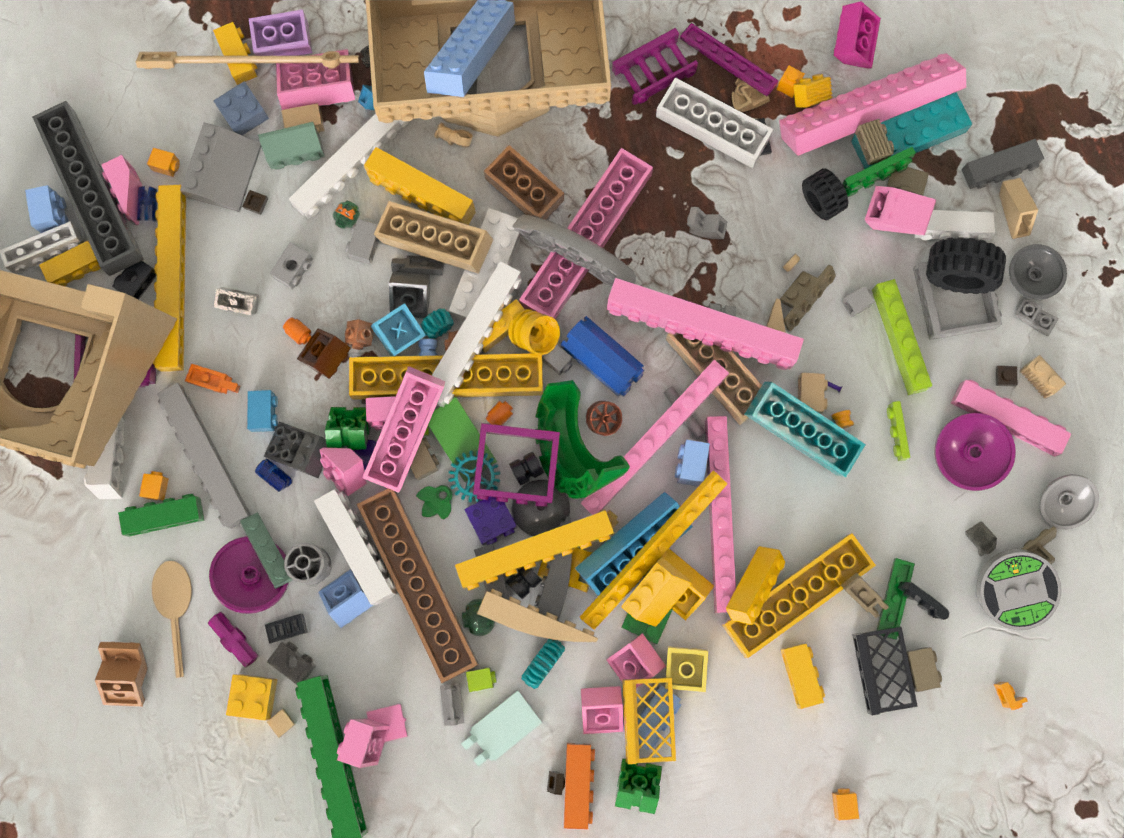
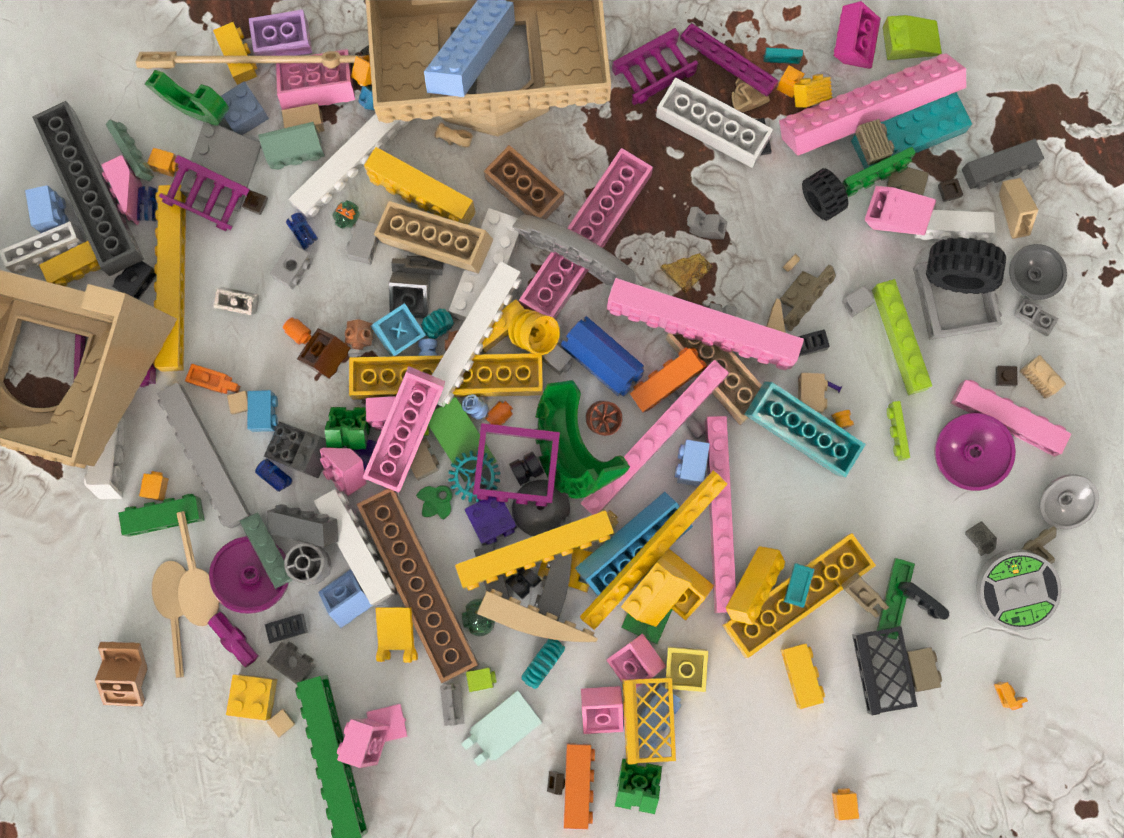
(129, 150): none -> sand green plate
(194, 588): none -> tan piece
(202, 105): none -> green arch
(202, 174): none -> magenta fence
(238, 402): none -> tan tile
(301, 230): none -> clear blue arm
(302, 525): none -> dark grey brick
(362, 70): none -> light orange brick
(395, 633): none -> yellow flag
(475, 406): none -> light blue wheel
(668, 380): none -> orange brick
(687, 271): none -> clear yellow wing
(782, 55): none -> teal tile
(799, 585): none -> teal tile
(824, 342): none -> black slope
(910, 37): none -> lime slope
(950, 190): none -> dark brown plate

